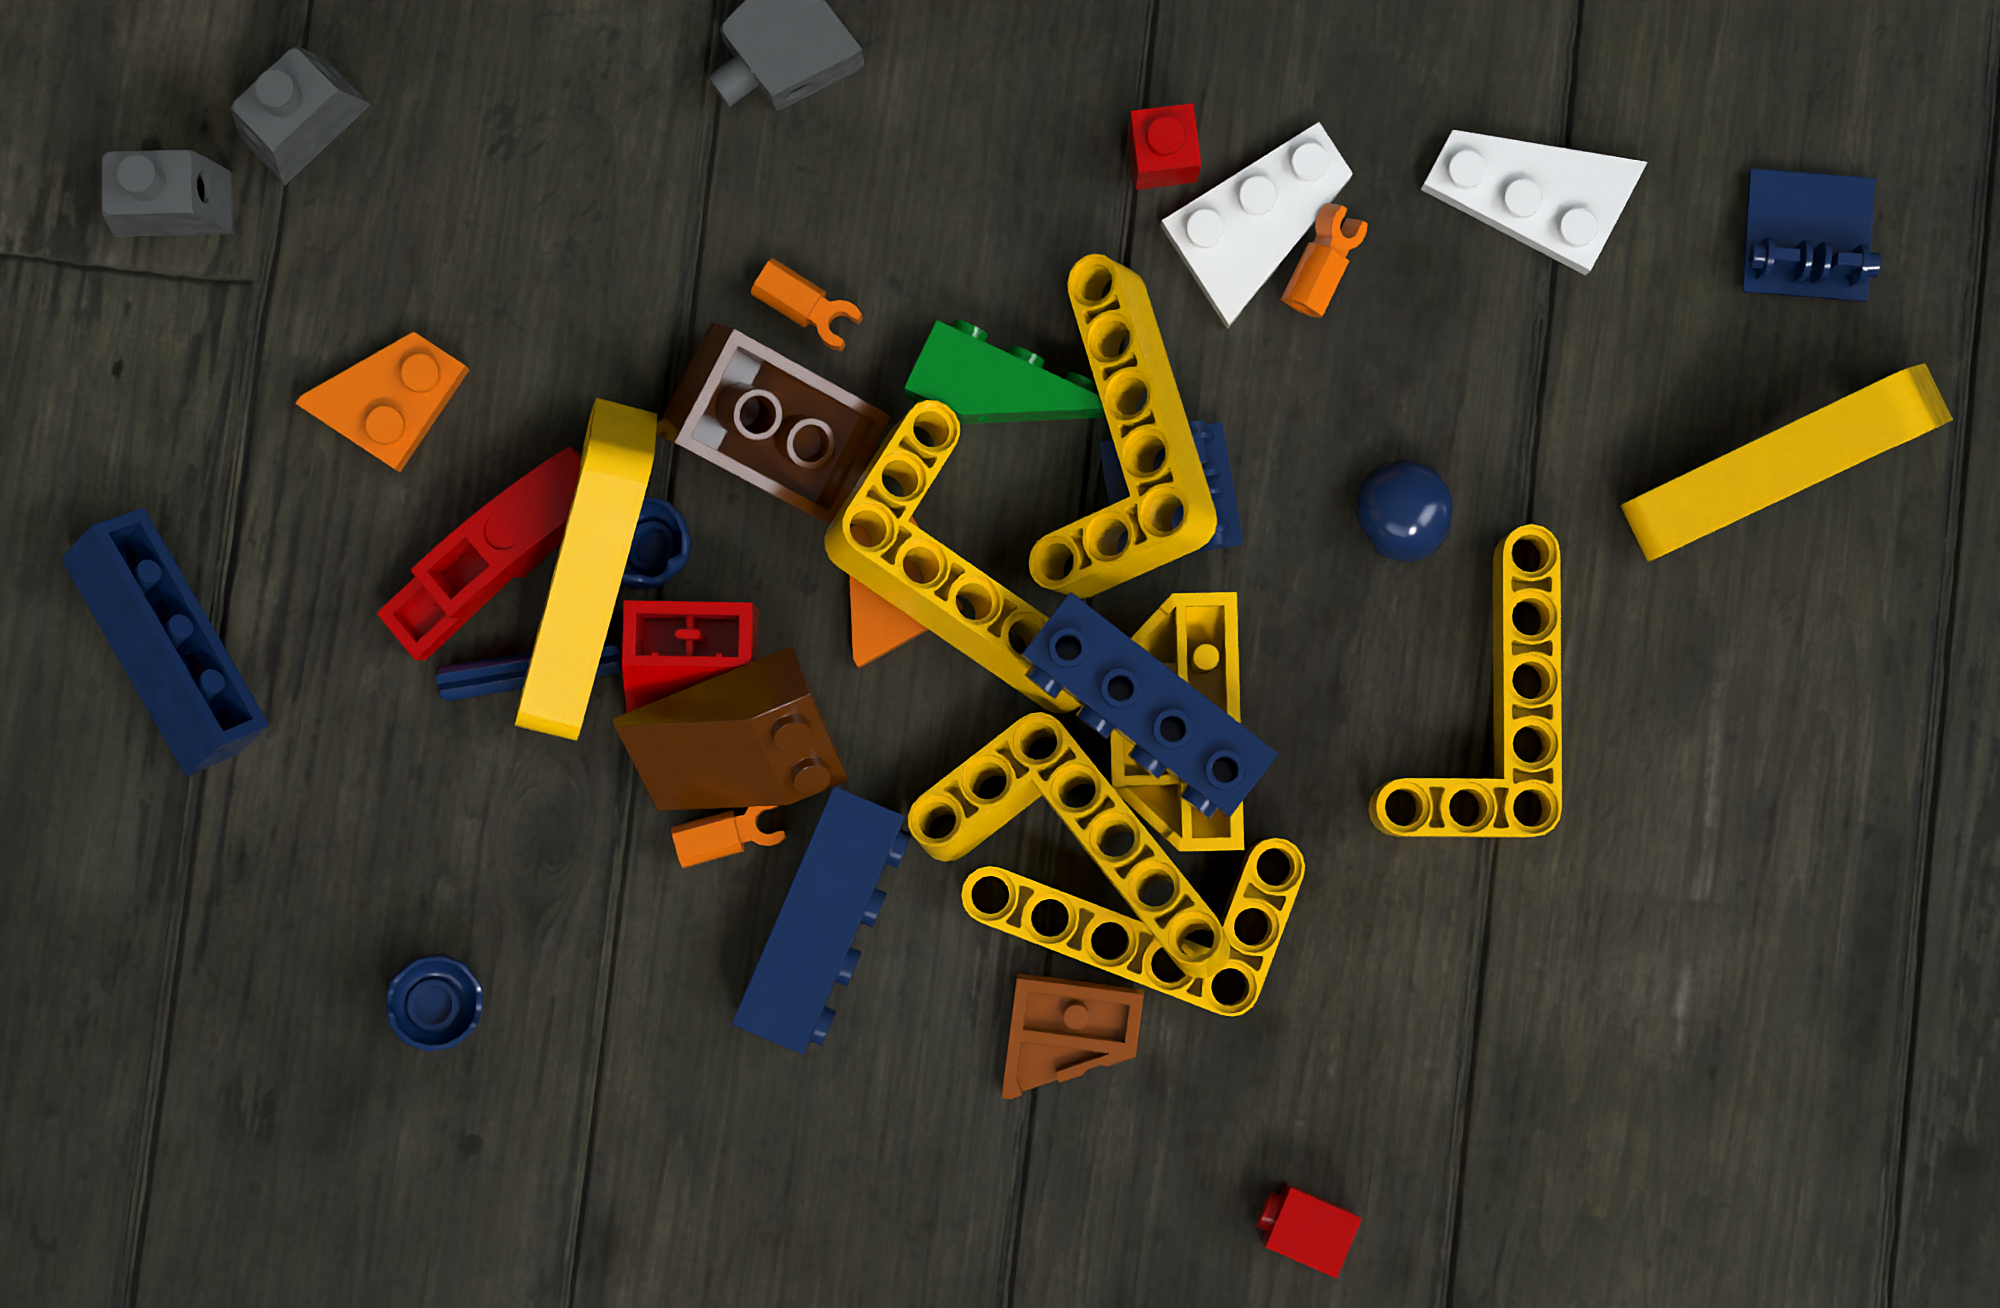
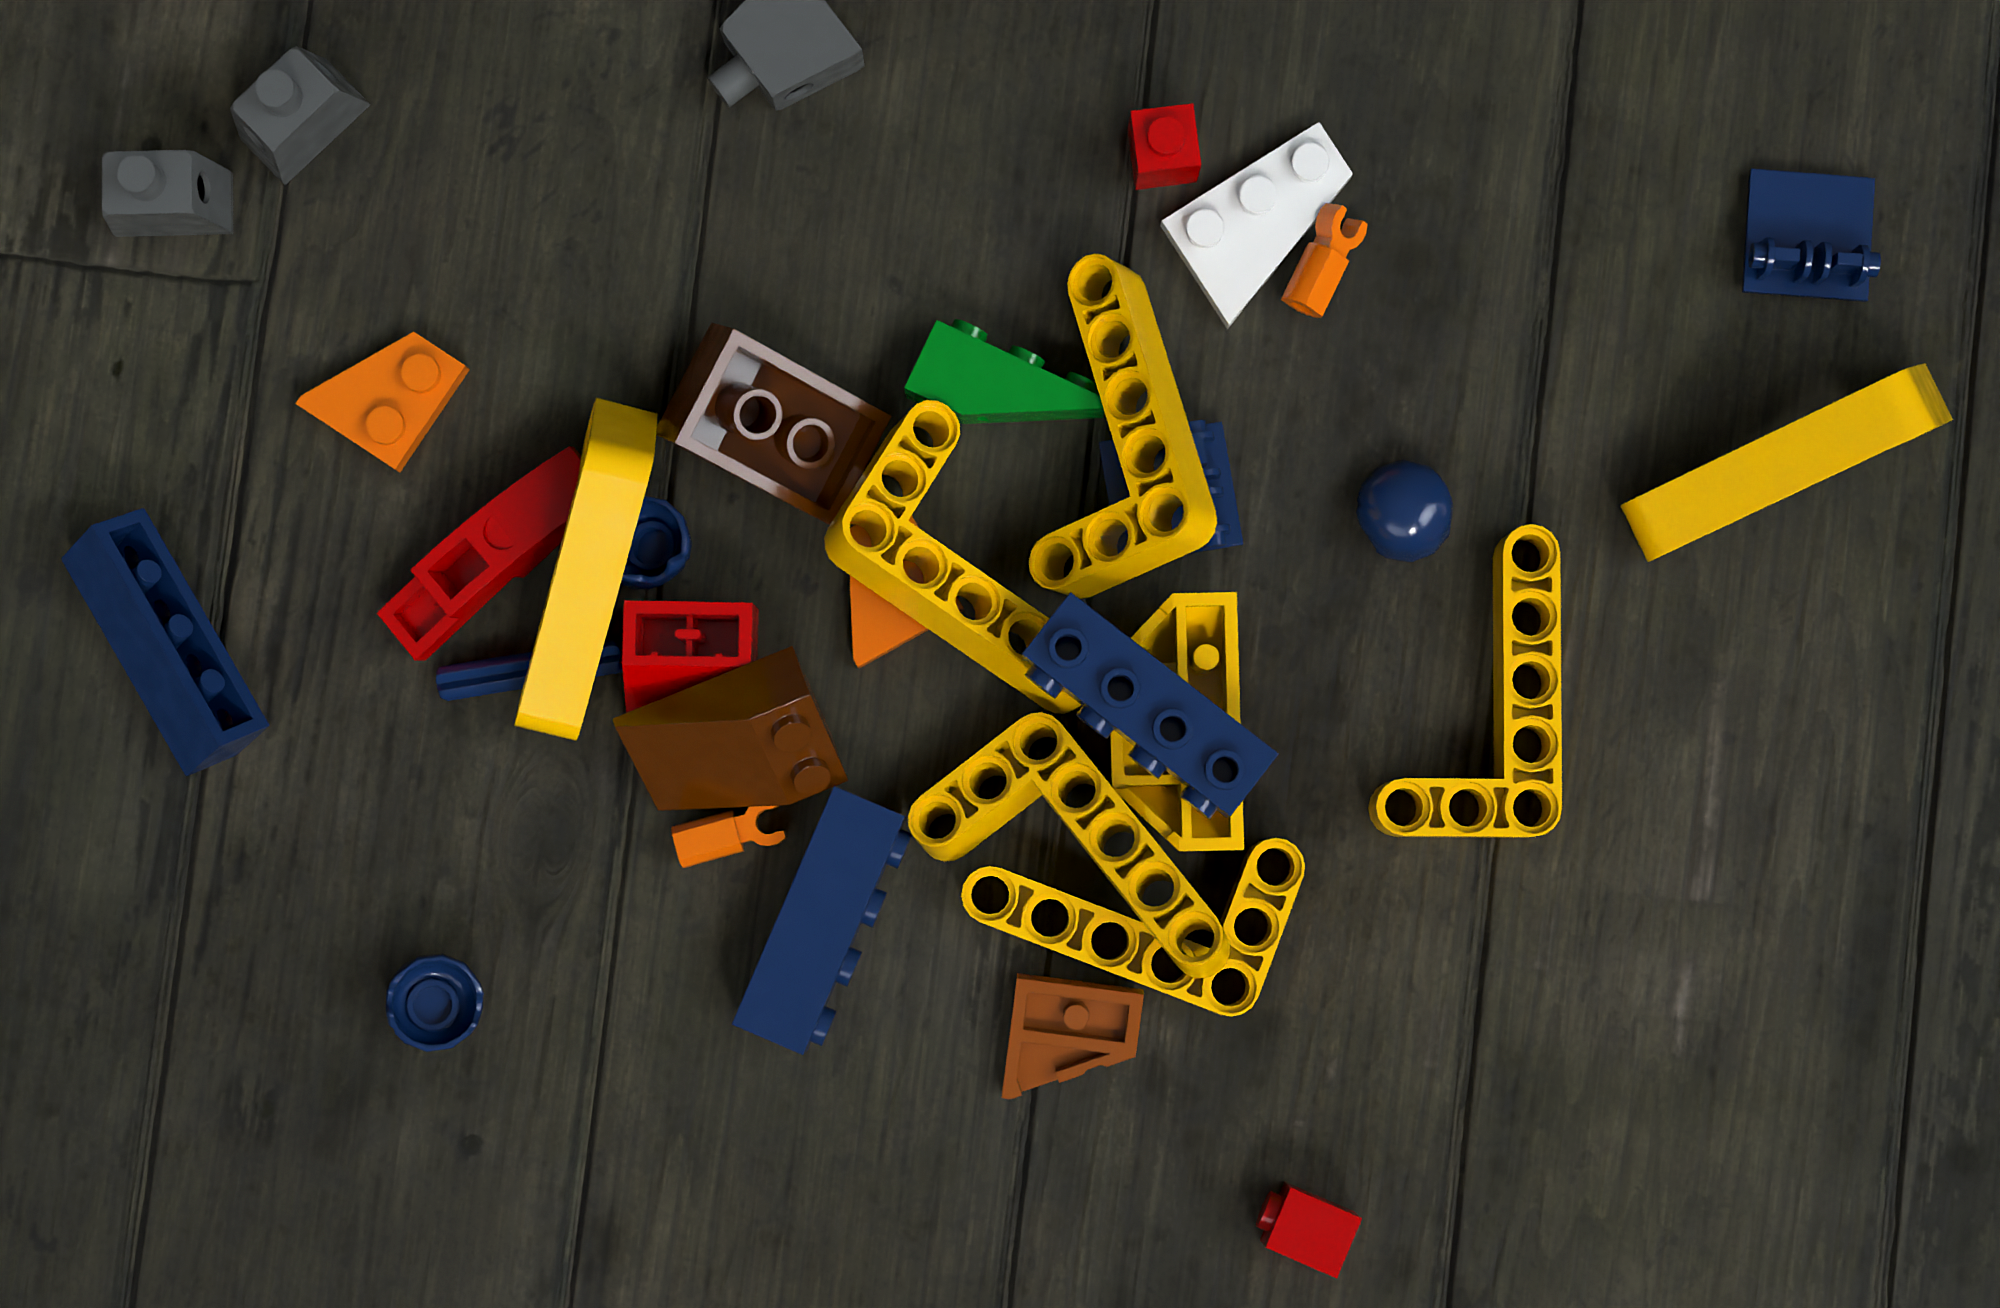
(802, 301): orange bar -> none
(1536, 192): white wing -> none

